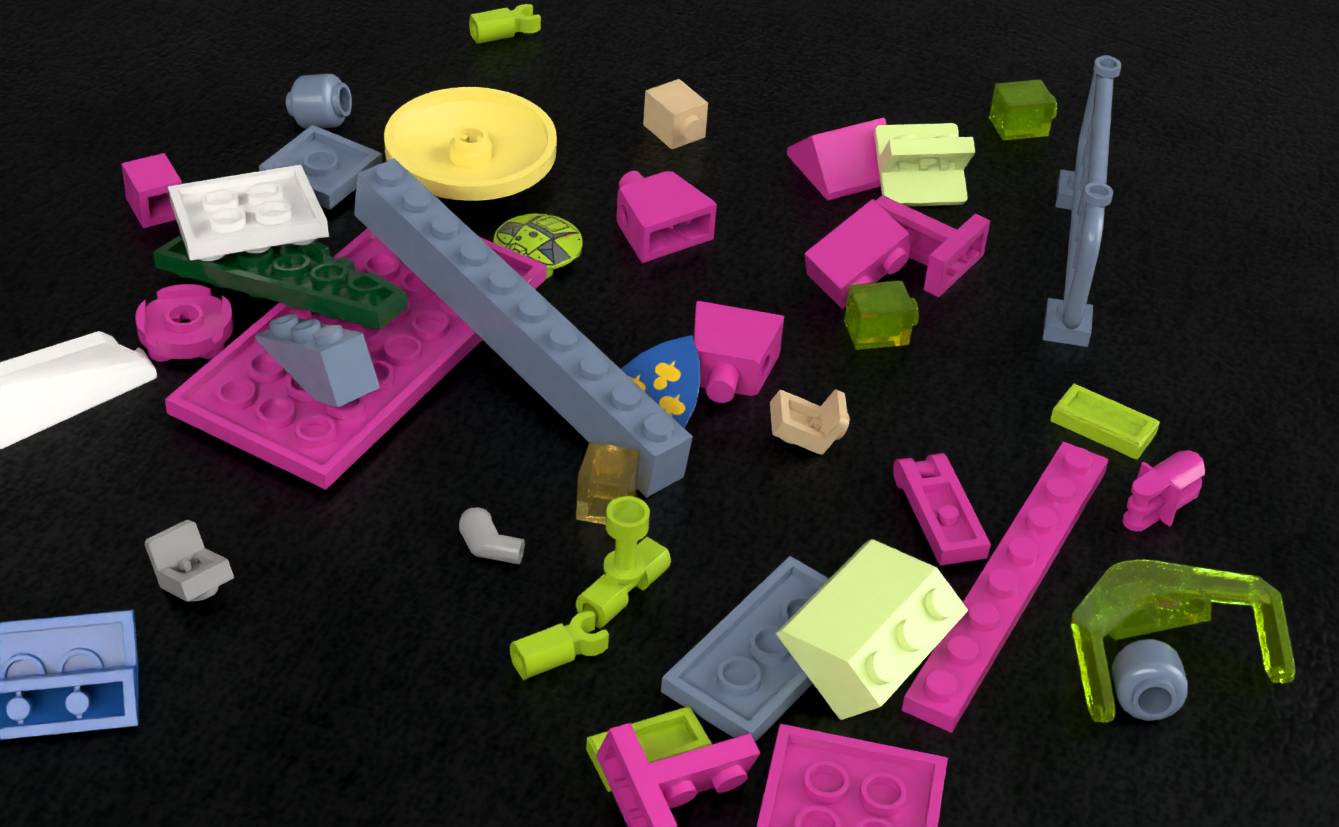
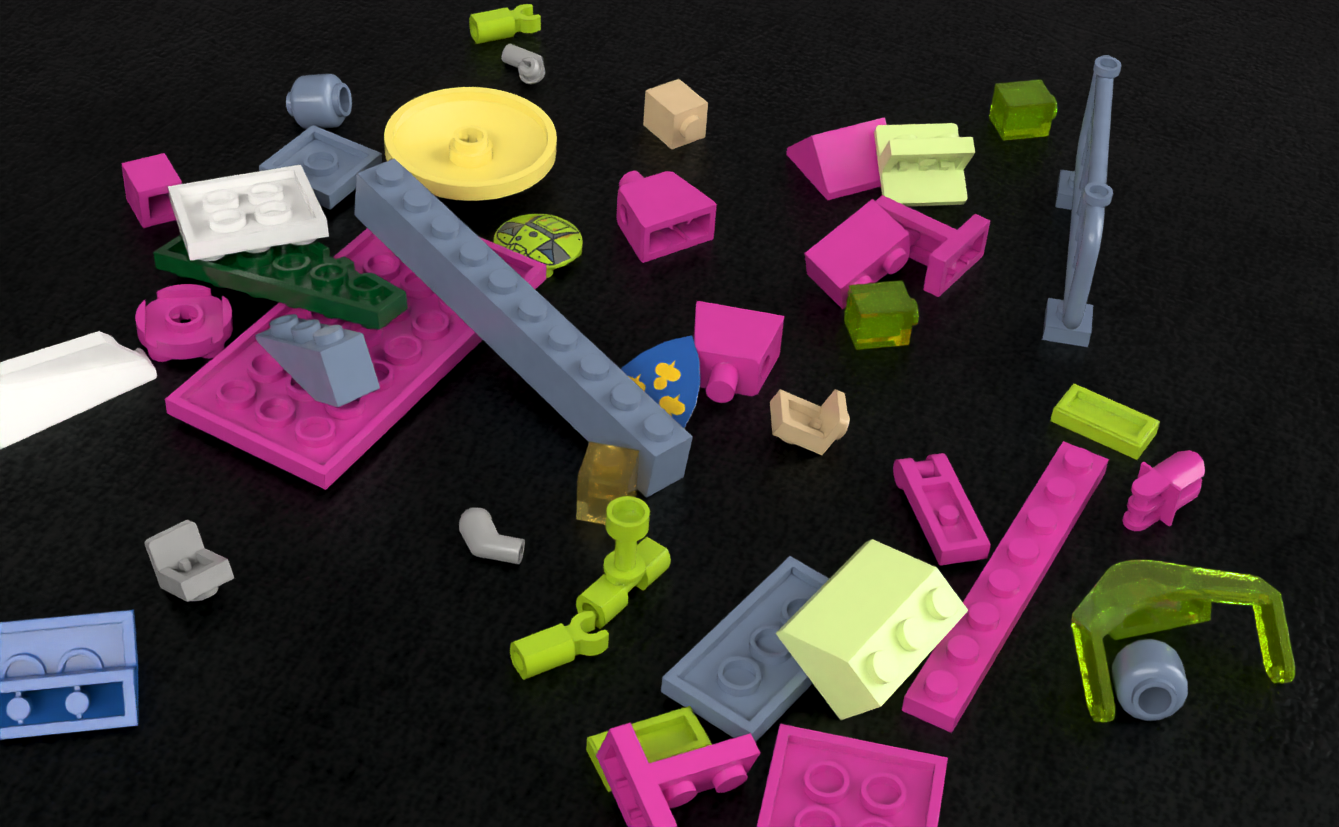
(529, 64): none -> light grey arm

